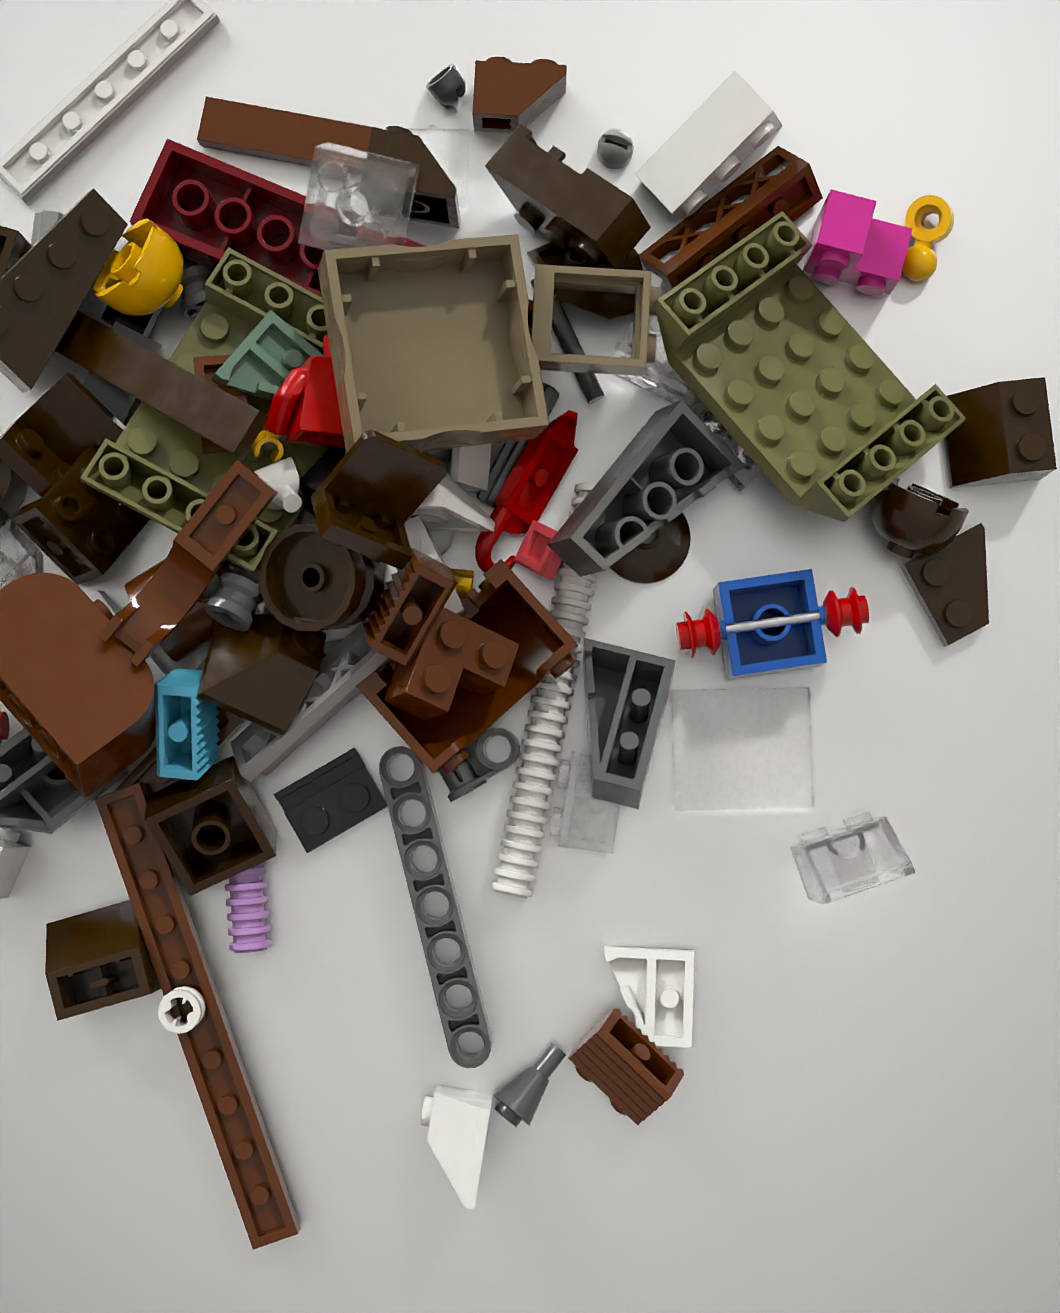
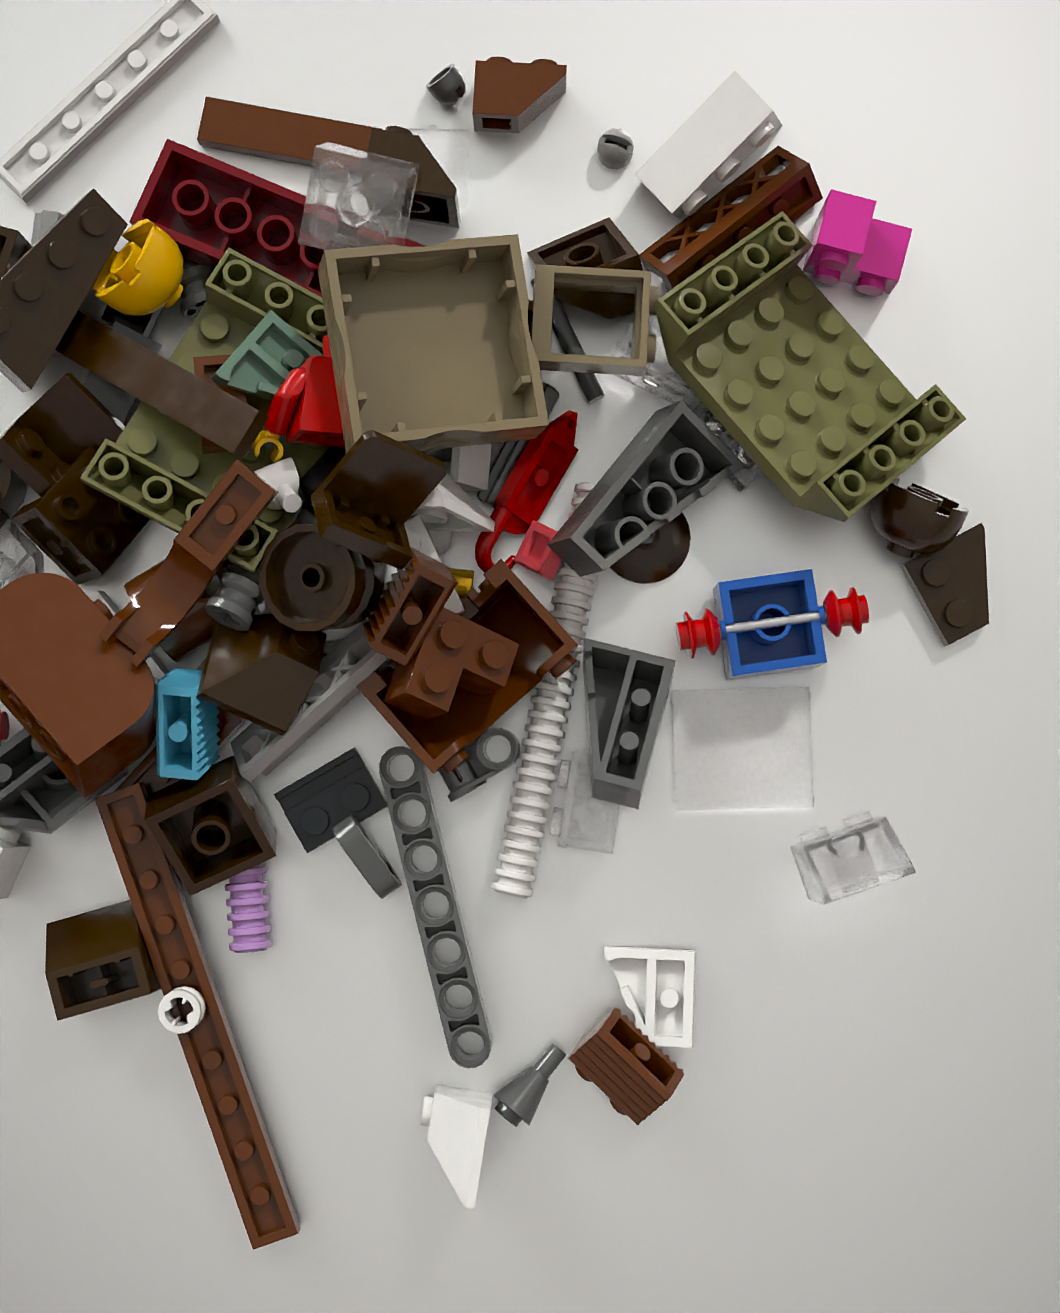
(366, 856): none -> dark grey beam
(566, 205): dark brown wedge -> none
(921, 259): yellow plate -> none
(1003, 435): dark brown slope -> none

